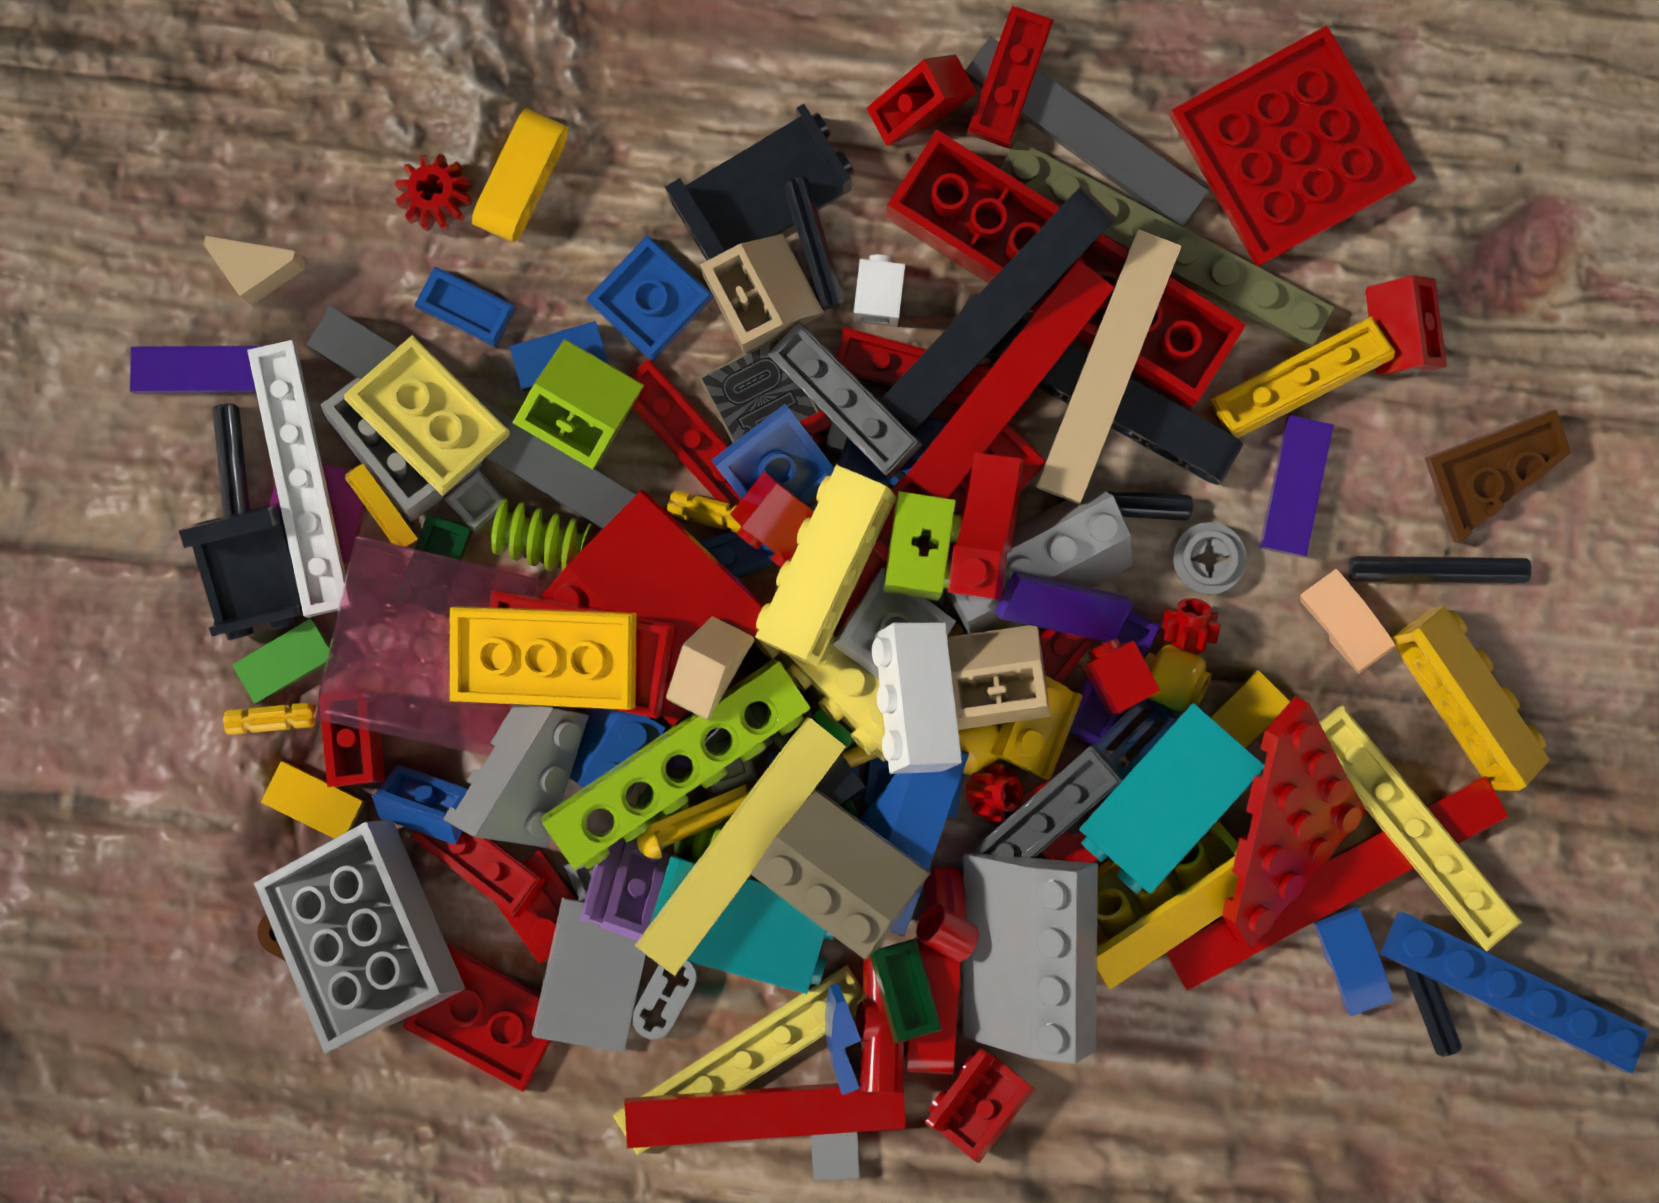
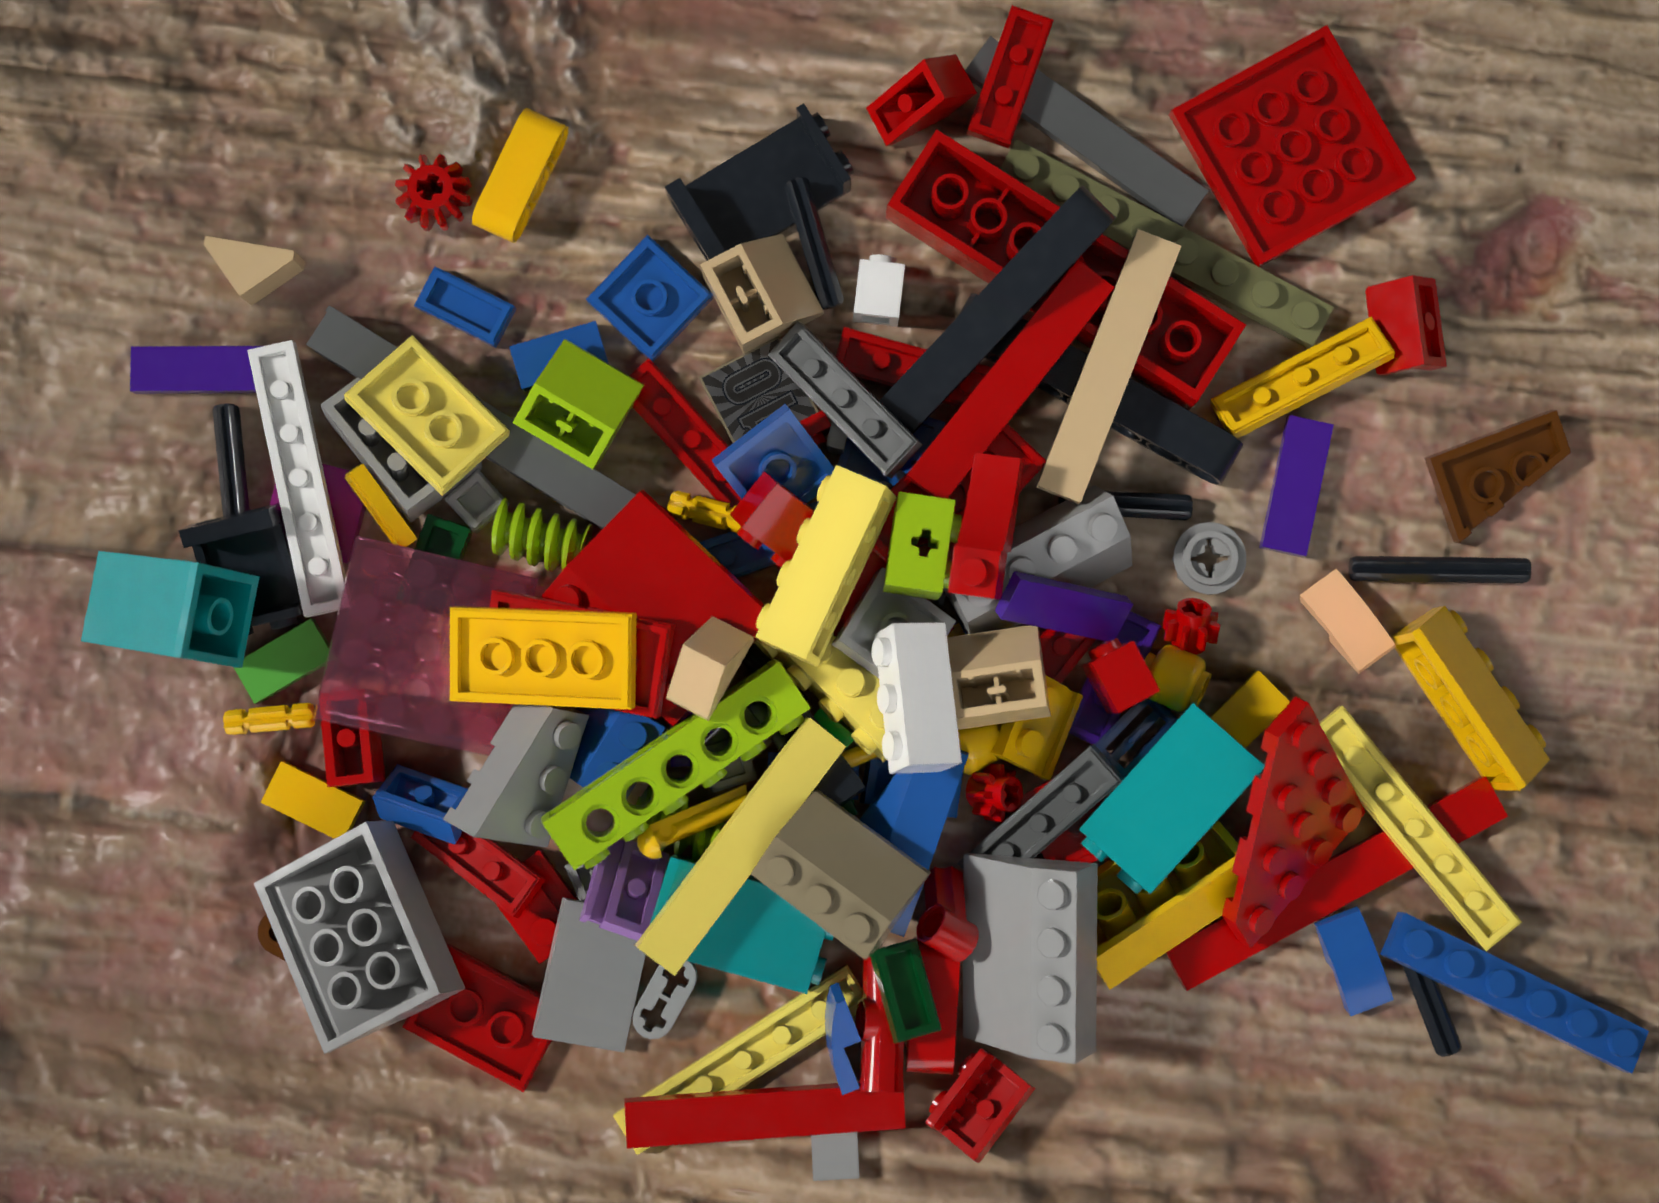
(170, 608): none -> teal slope

